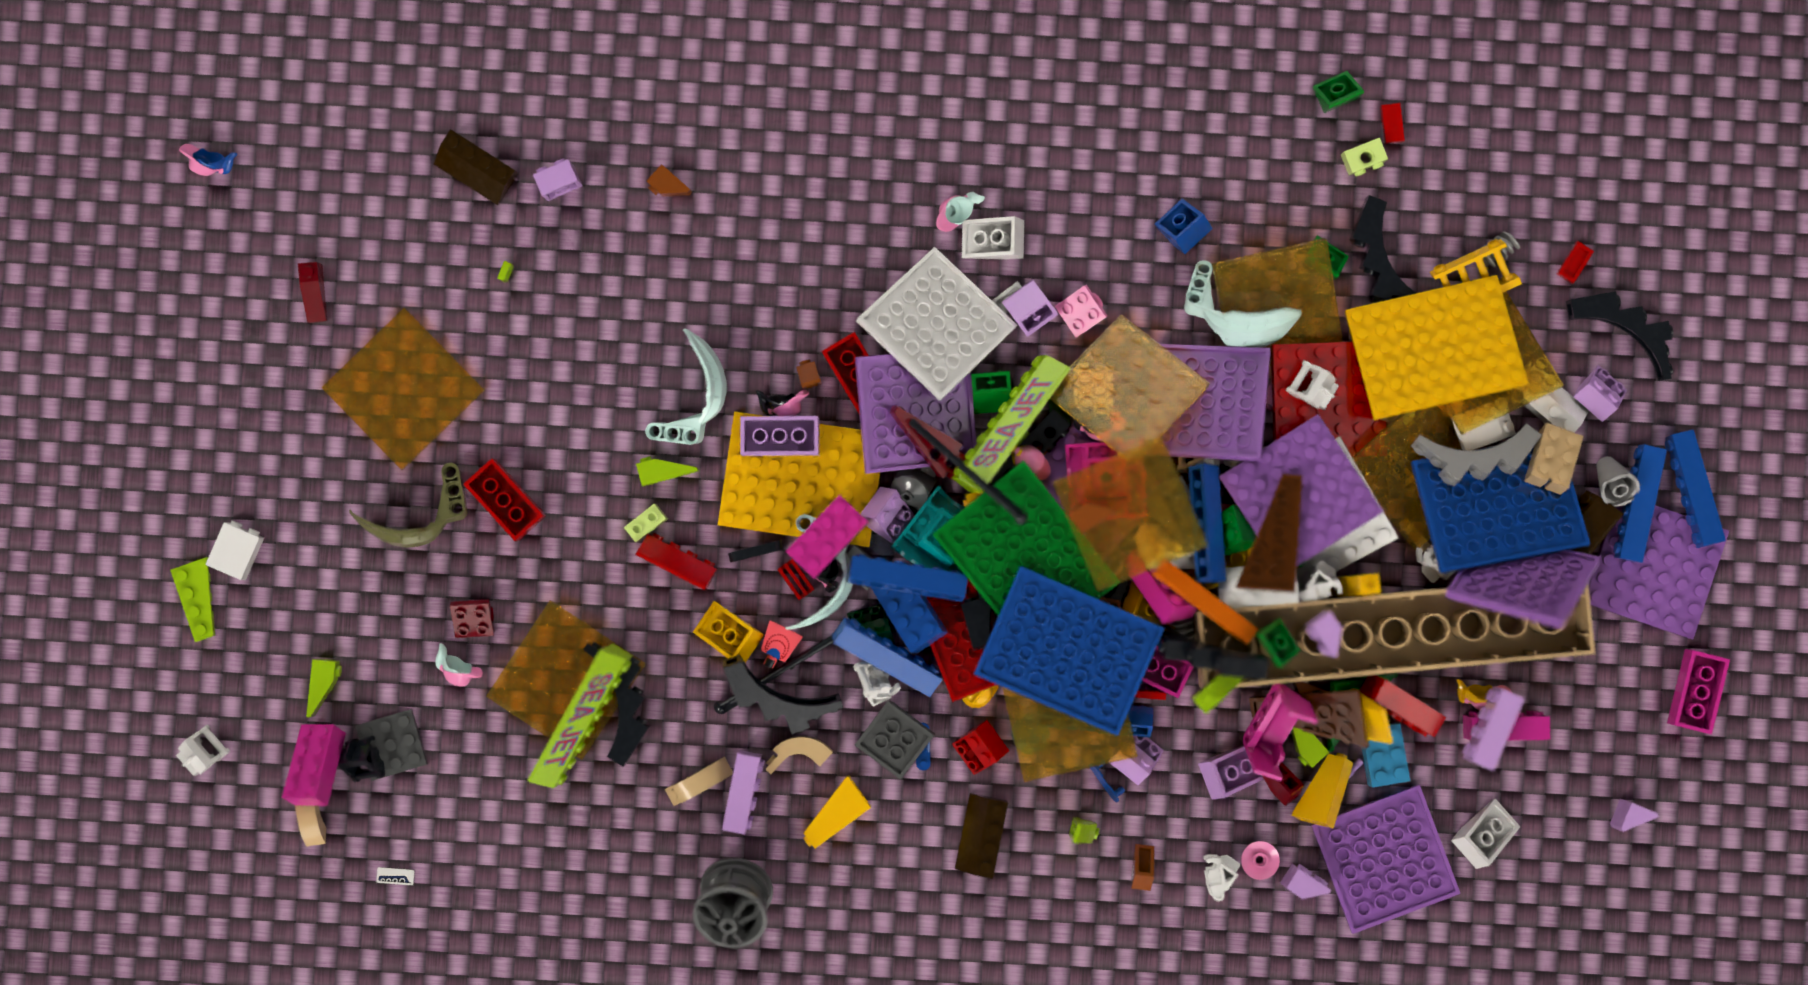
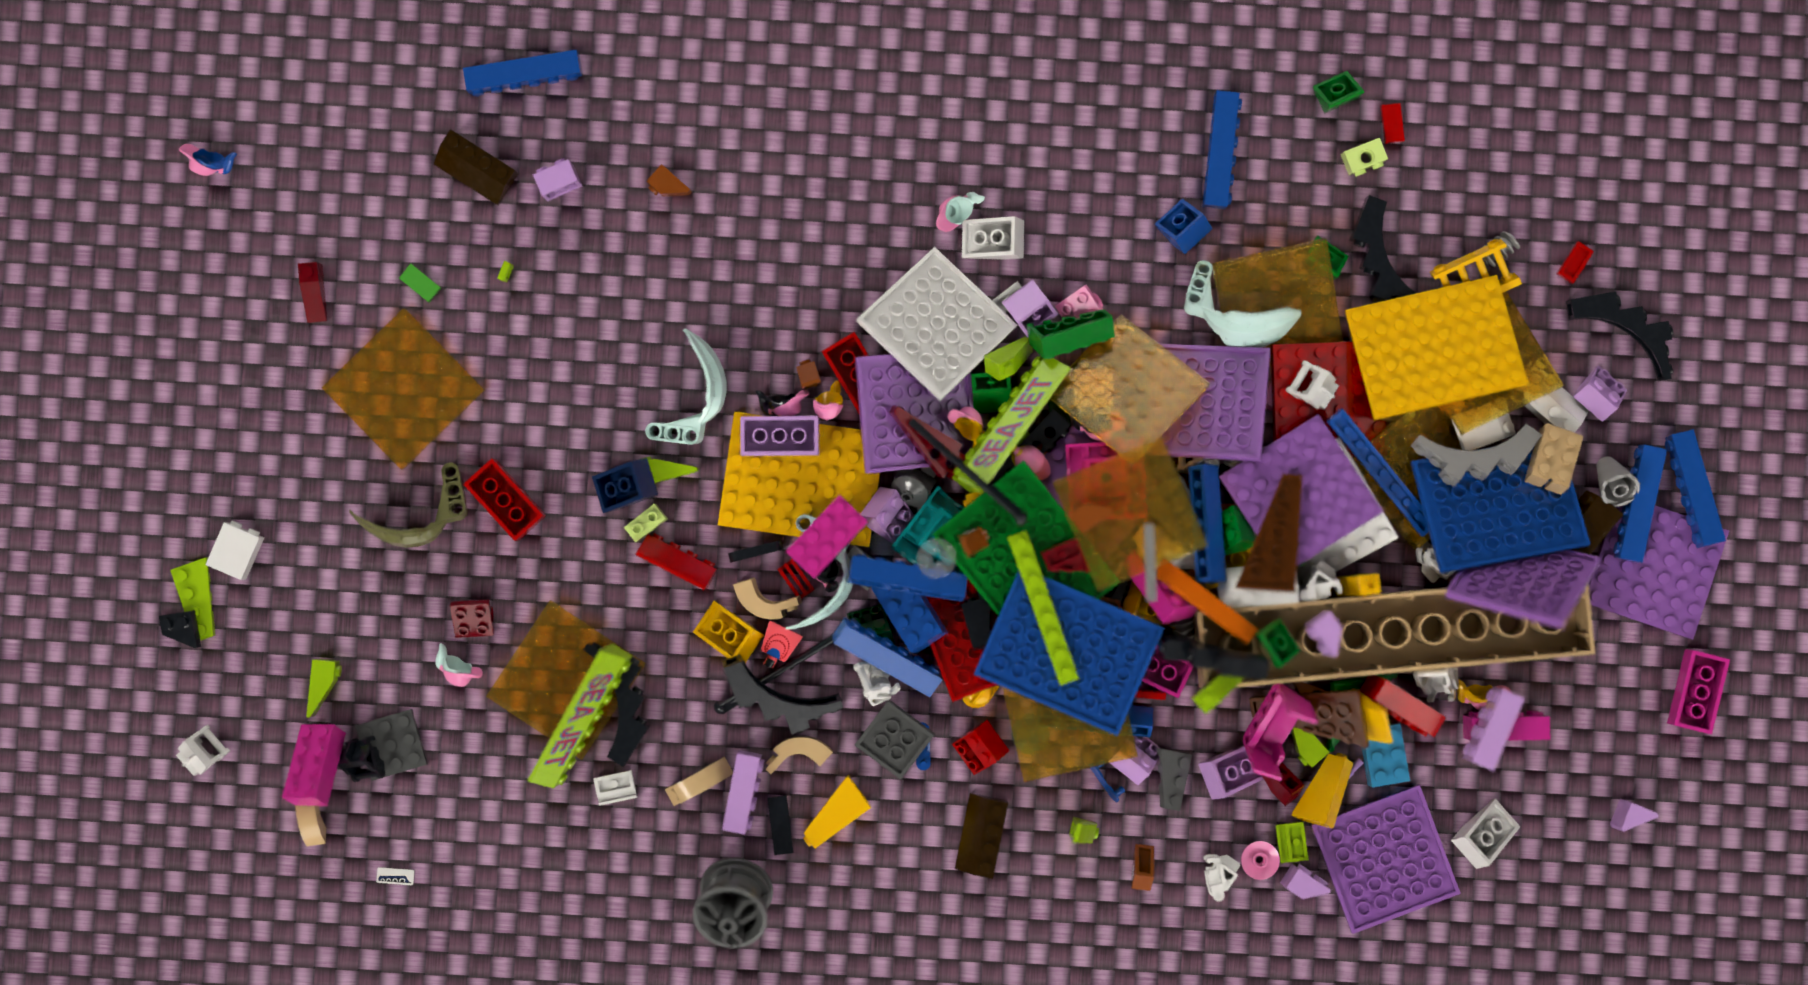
(181, 627): none -> black wing
(420, 283): none -> bright green tile
(522, 72): none -> blue brick
(615, 787): none -> white plate
(625, 485): none -> dark blue brick
(757, 604): none -> tan arch
(780, 825): none -> black tile
(829, 403): none -> hair
(932, 547): none -> clear plate
(968, 422): none -> hair
(973, 540): none -> dark orange slope
(1007, 359): none -> lime slope
(1043, 608): none -> lime plate
(1065, 557): none -> dark red wing
(1070, 333): none -> green wedge
(1150, 562): none -> light grey axle
(1173, 773): none -> dark grey wing
(1221, 148): none -> blue brick
(1291, 842): none -> lime plate
(1379, 470): none -> blue plate
(1438, 681): none -> white piece

